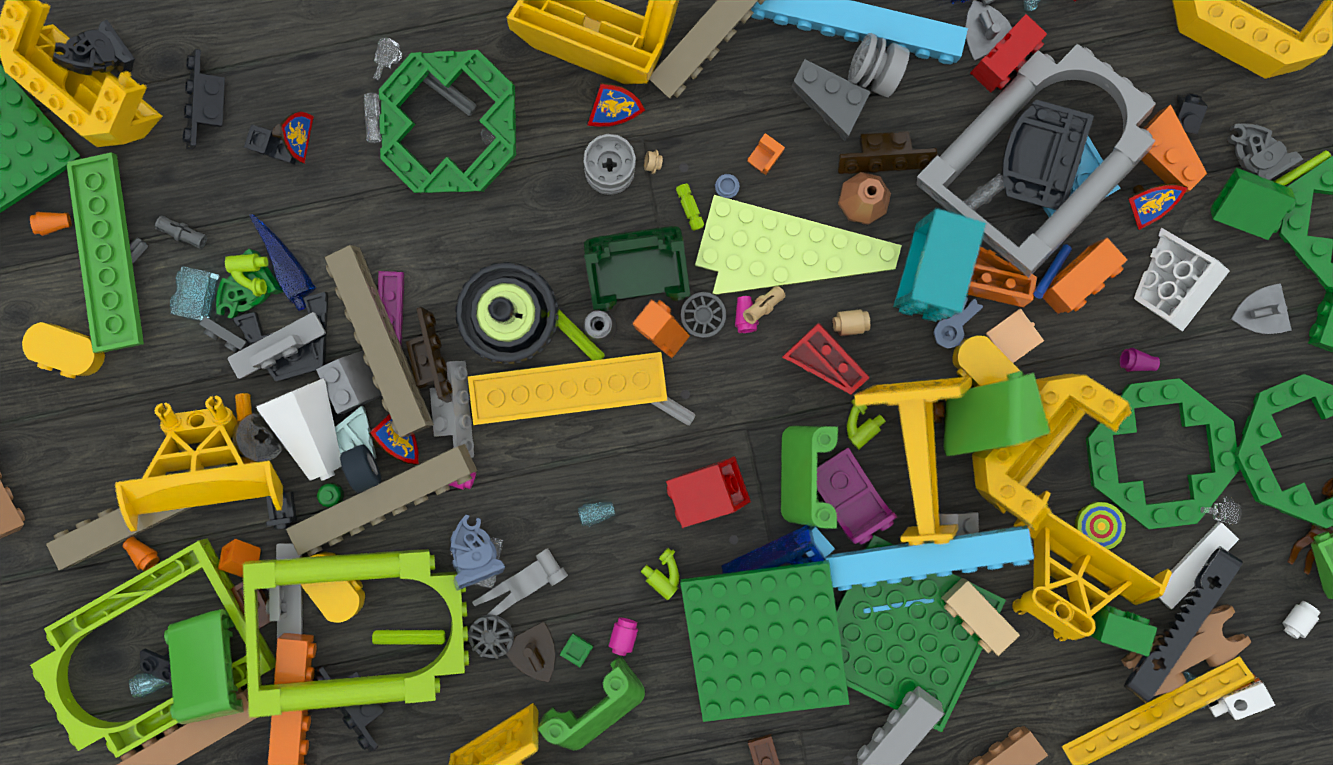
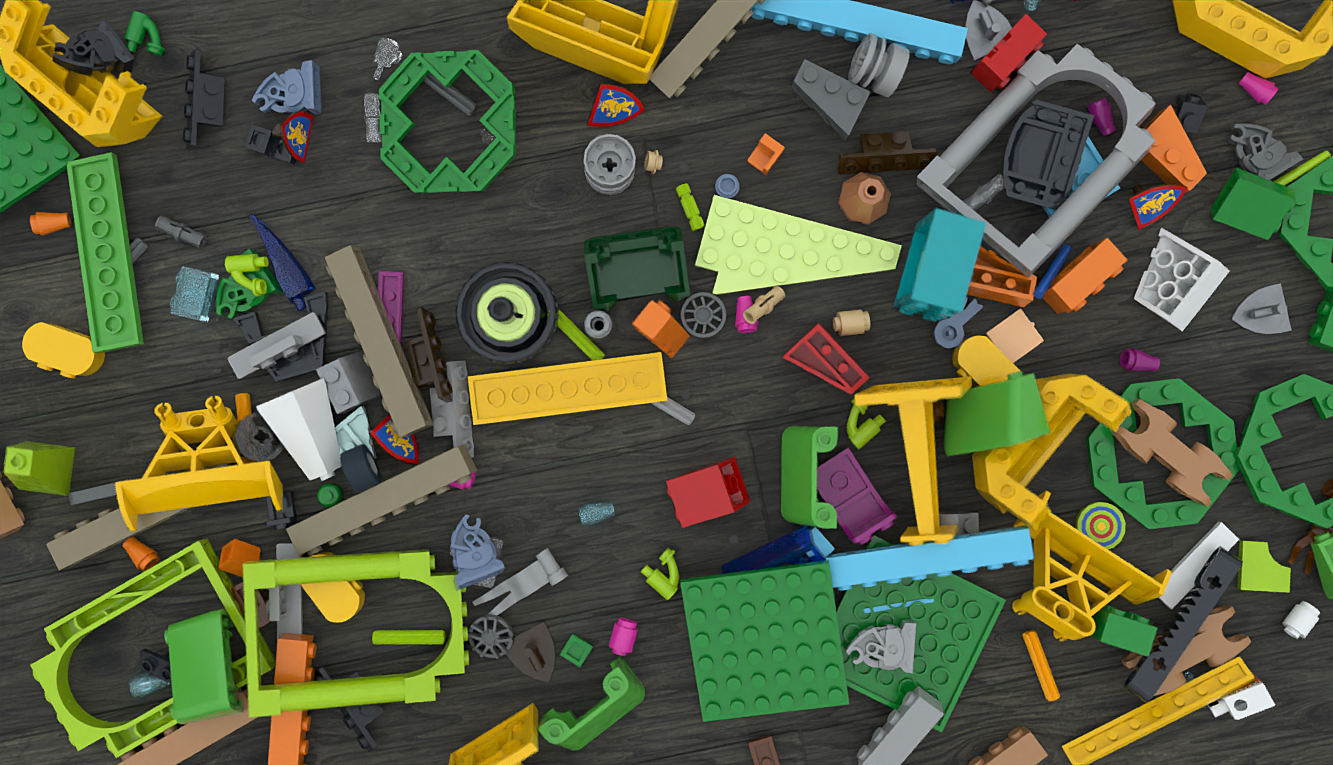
(40, 467): none -> lime slope
(93, 493): none -> dark grey beam
(136, 31): none -> green plant
(214, 331): dark grey plate -> none
(295, 89): none -> sand blue piece
(889, 644): none -> light grey piece
(979, 617): tan brick -> none
(1041, 665): none -> light orange axle
(1102, 115): none -> magenta cone
(1186, 464): none -> medium nougat piece
(1226, 512): clear piece -> none
(1258, 88): none -> dark pink cone
(1260, 570): none -> lime tile

